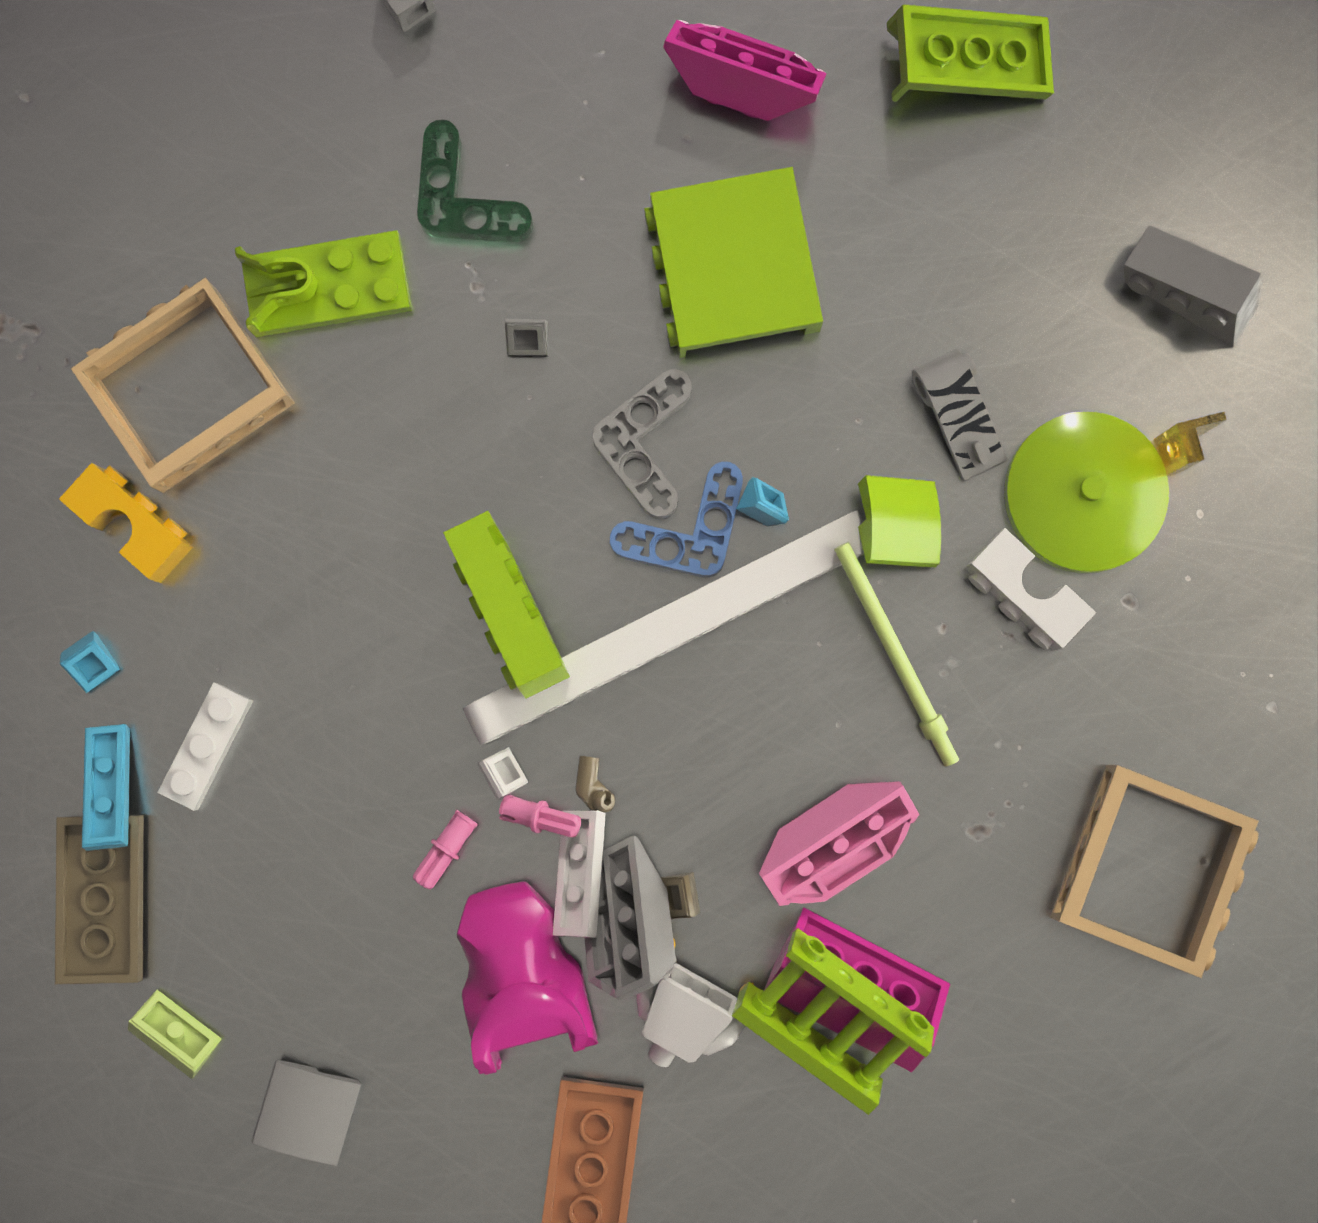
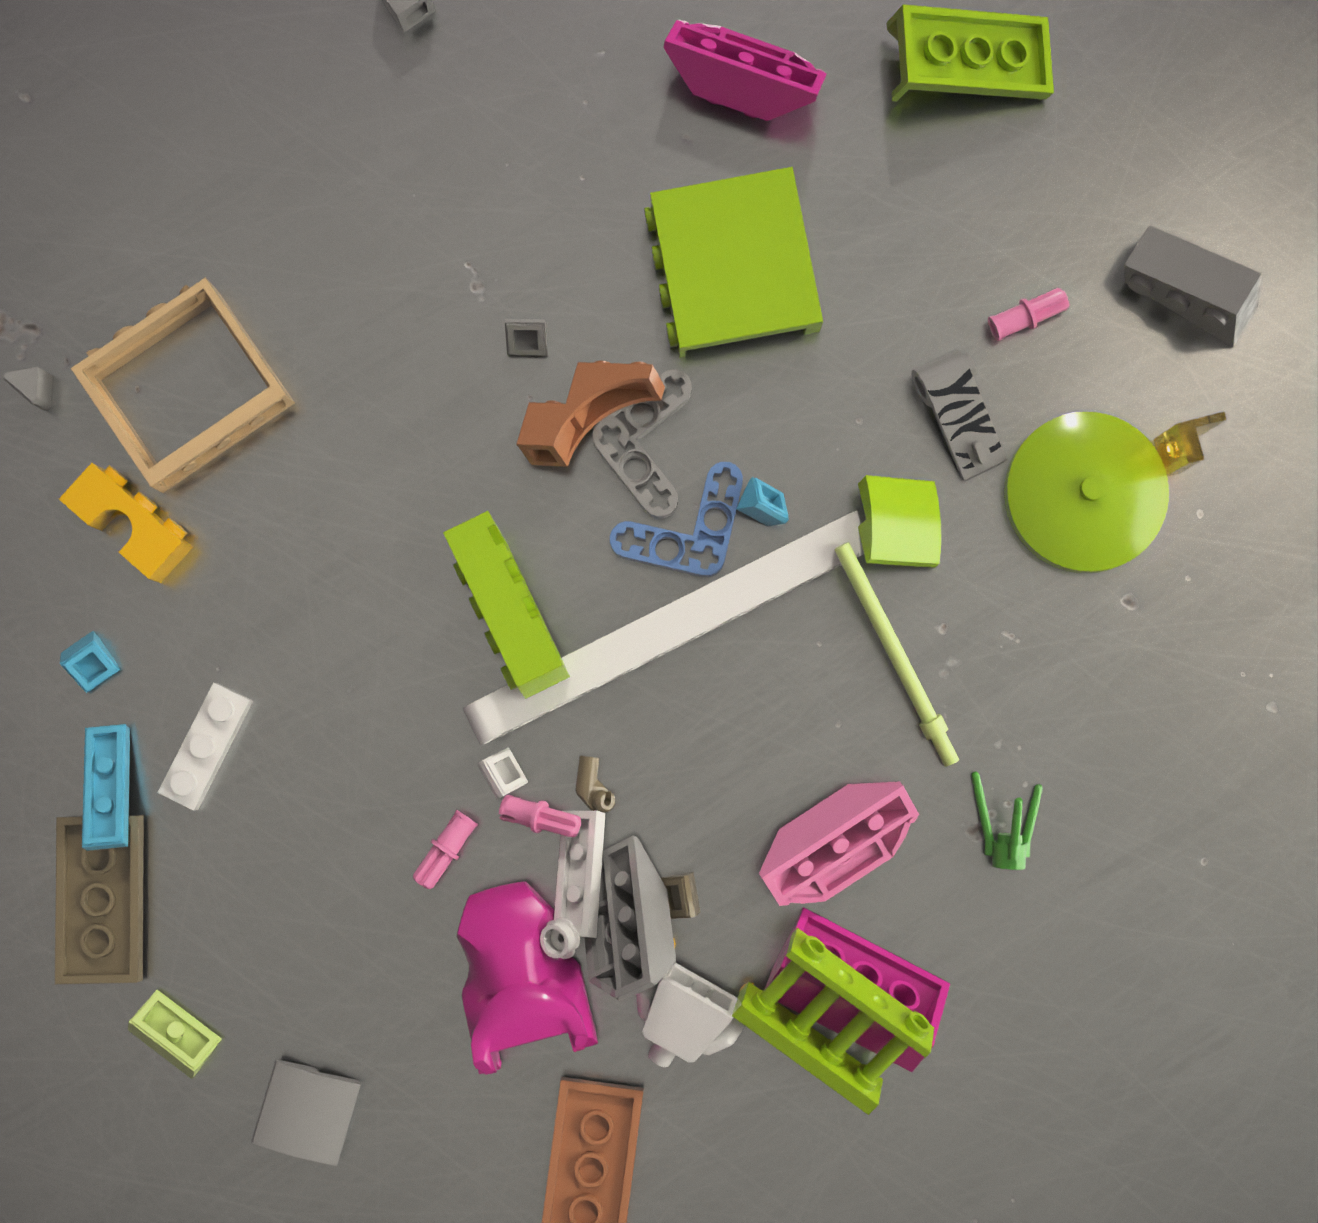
(33, 385): none -> light grey slope
(325, 283): lime plate -> none
(456, 208): clear green beam -> none
(552, 941): none -> white plate
(597, 390): none -> nougat arch
(1000, 571): white arch -> none
(1010, 848): none -> bright green plant
(1028, 313): none -> bright pink axle
(1091, 847): tan window -> none

